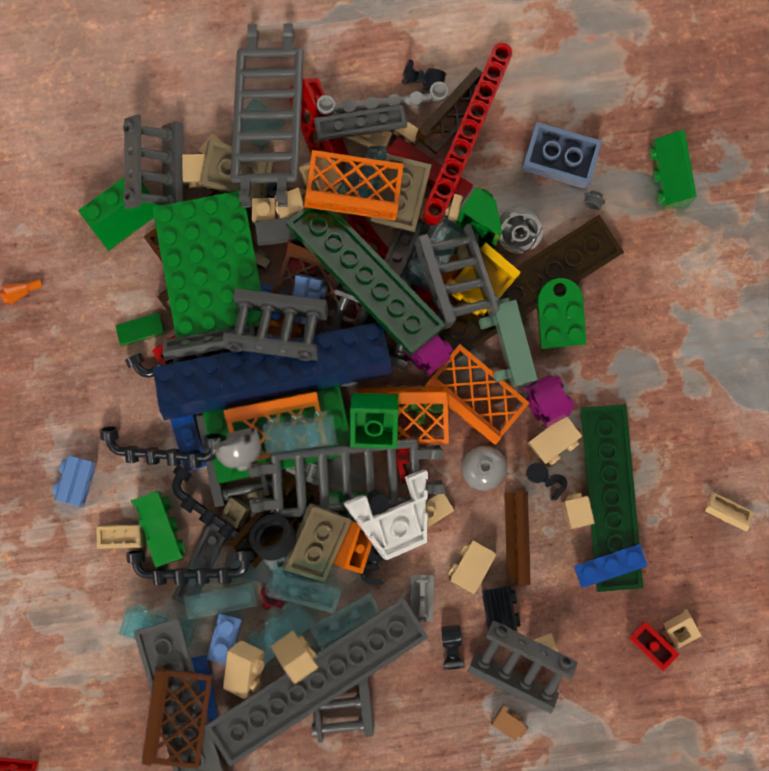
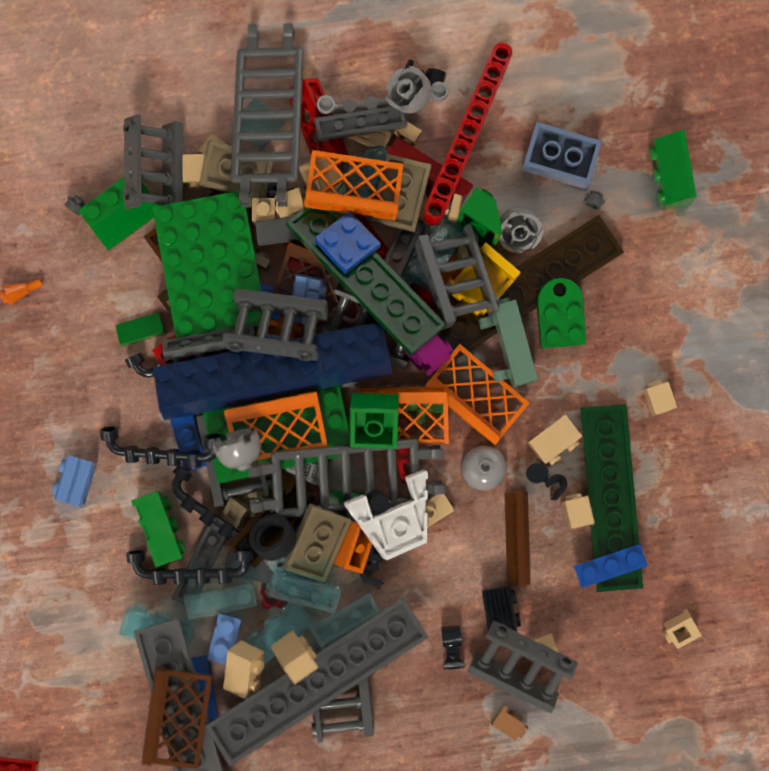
(74, 204): none -> dark grey plate
(119, 536): tan plate -> none
(299, 432): clear light blue brick -> none
(347, 242): none -> blue plate
(408, 90): none -> light grey cylinder
(422, 597): light grey hinge -> none
(444, 110): dark brown fence -> none
(472, 567): tan brick -> none
(549, 400): magenta brick -> none
(652, 645): red brick -> none
(660, 397): none -> tan brick
(729, 511): tan plate -> none

